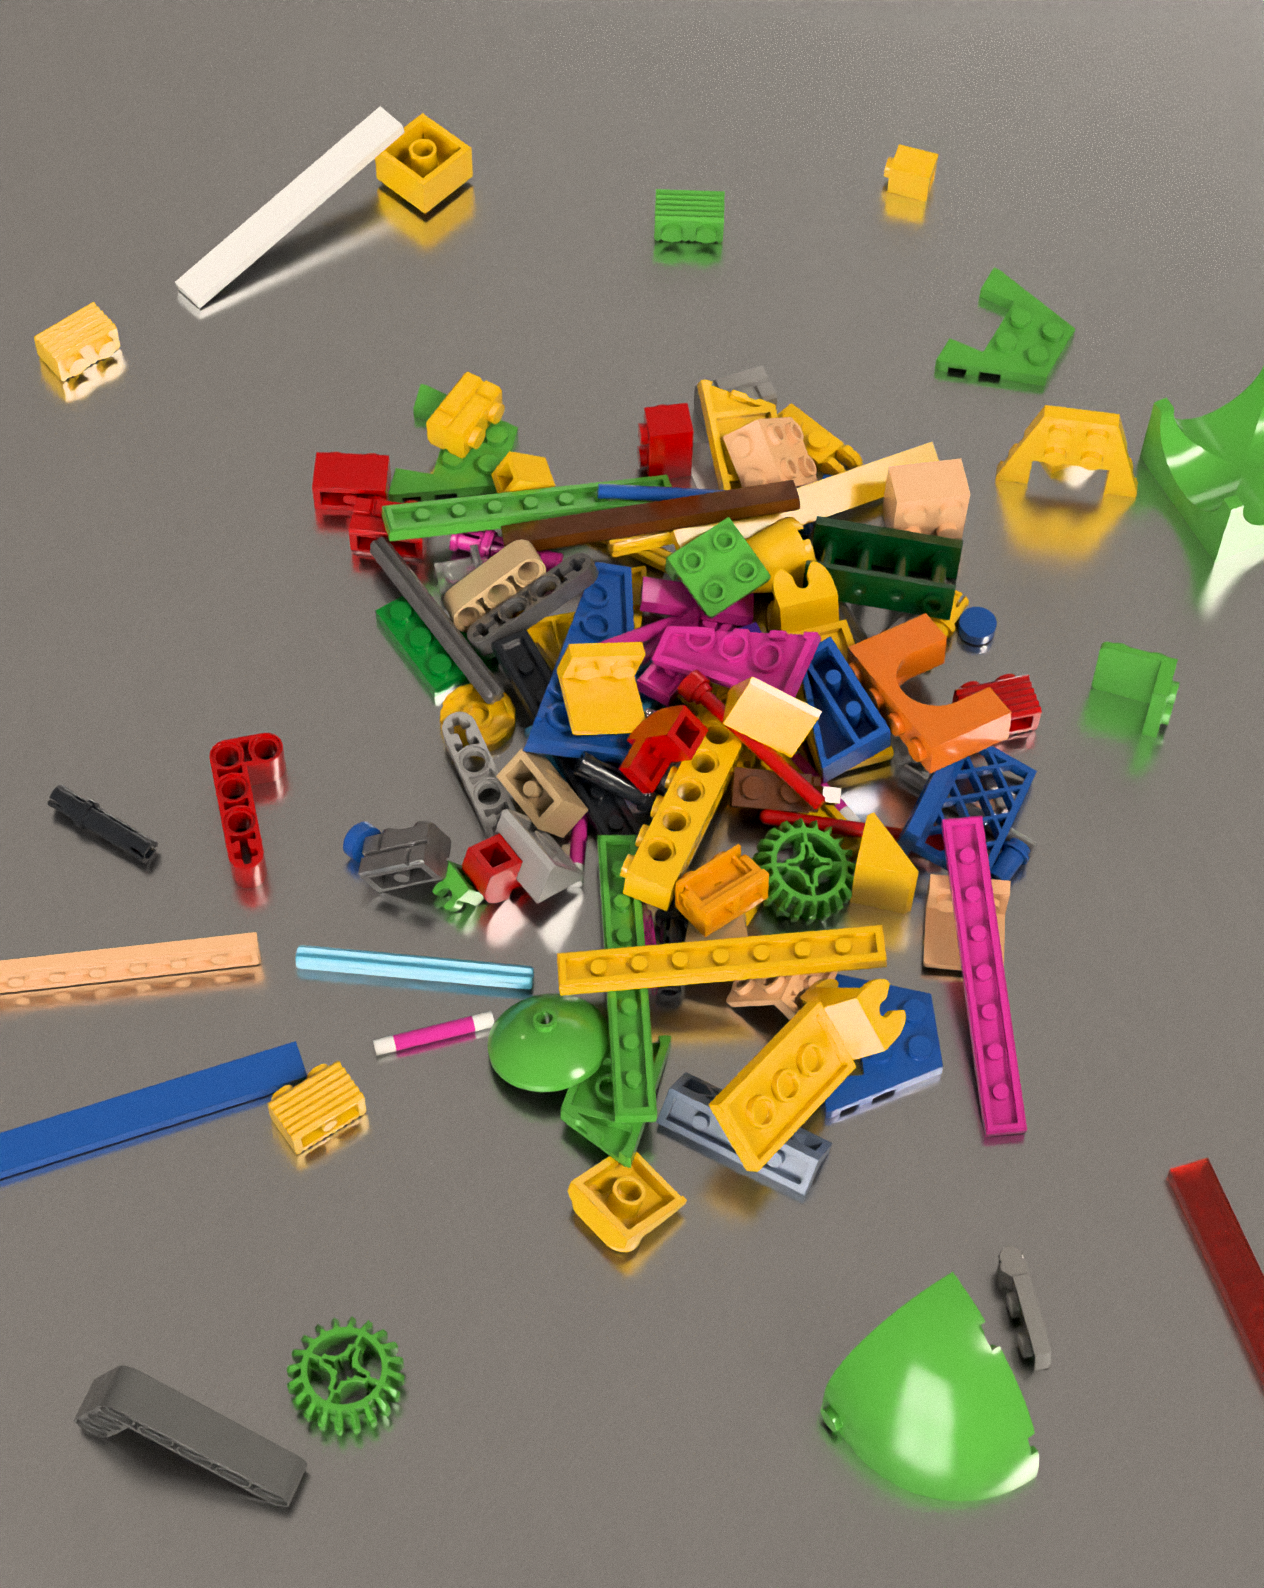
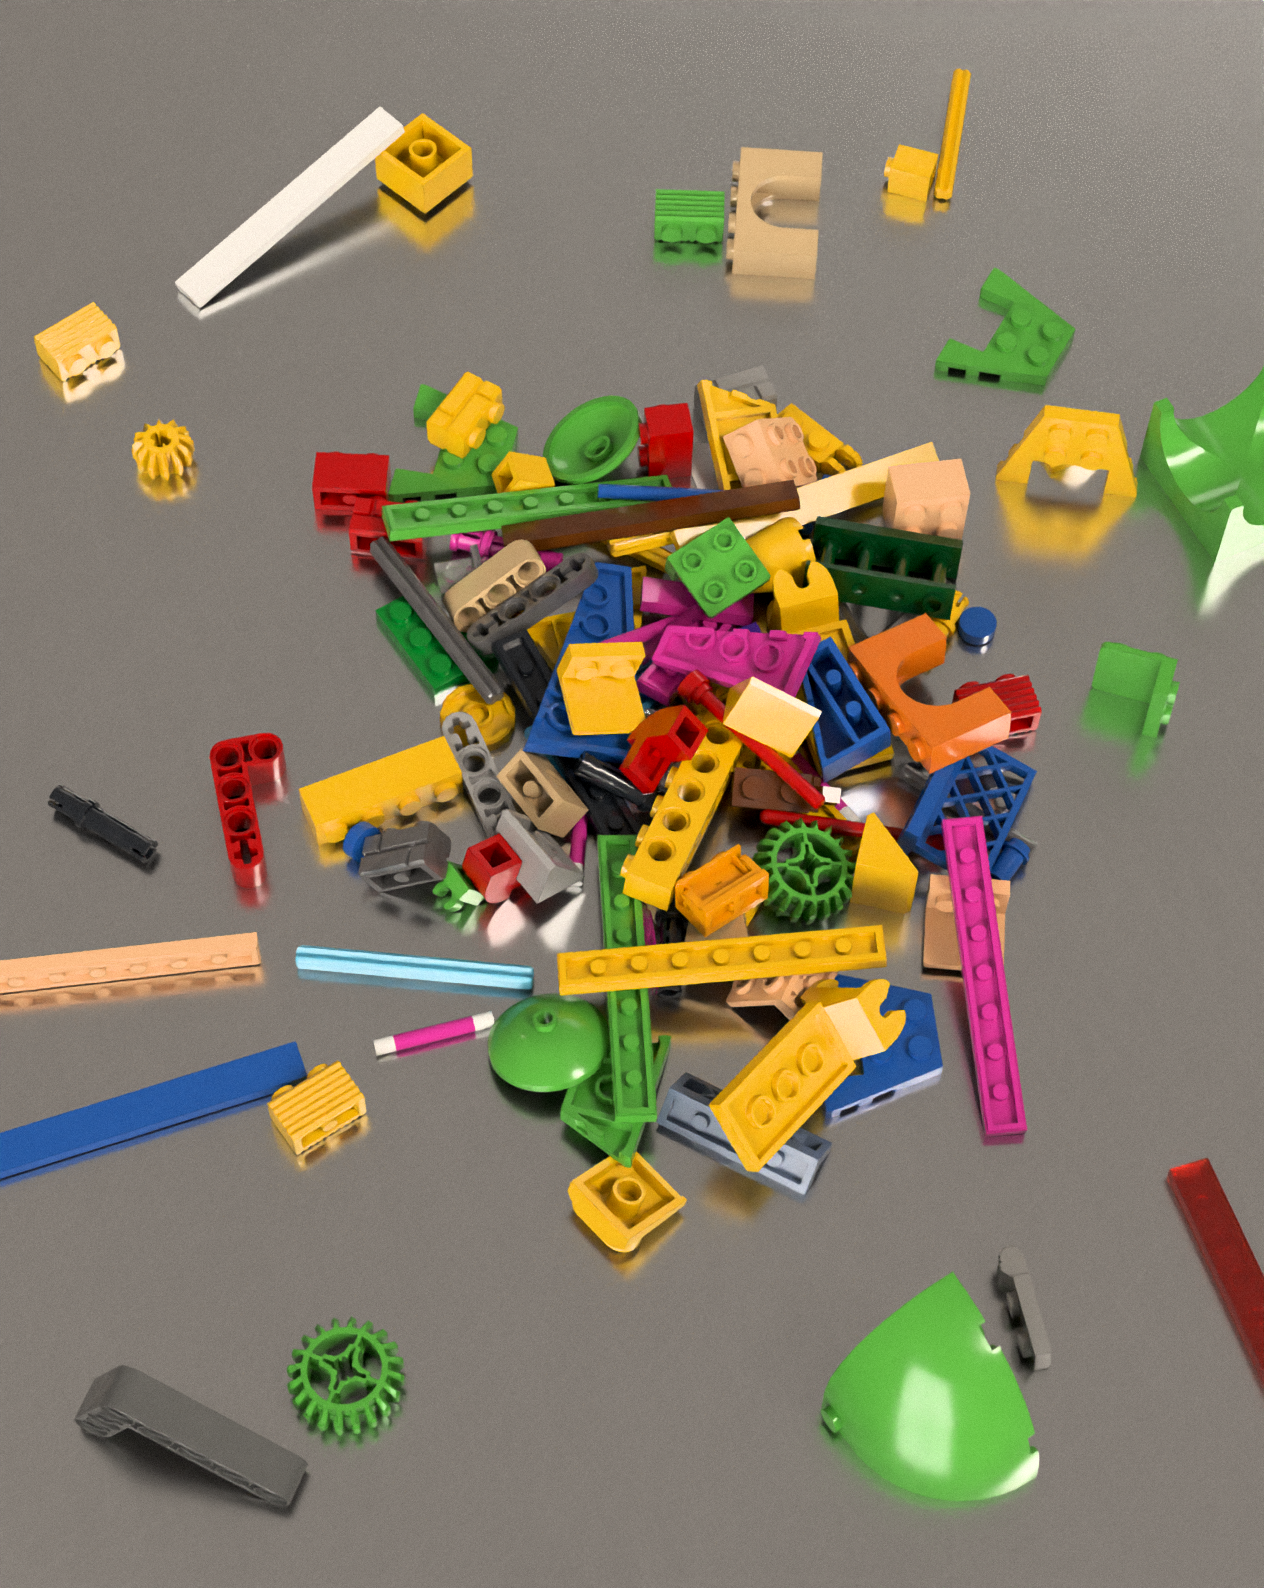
(163, 449): none -> yellow gear
(381, 790): none -> yellow brick
(592, 440): none -> bright green dish
(765, 248): none -> tan arch
(952, 134): none -> yellow axle

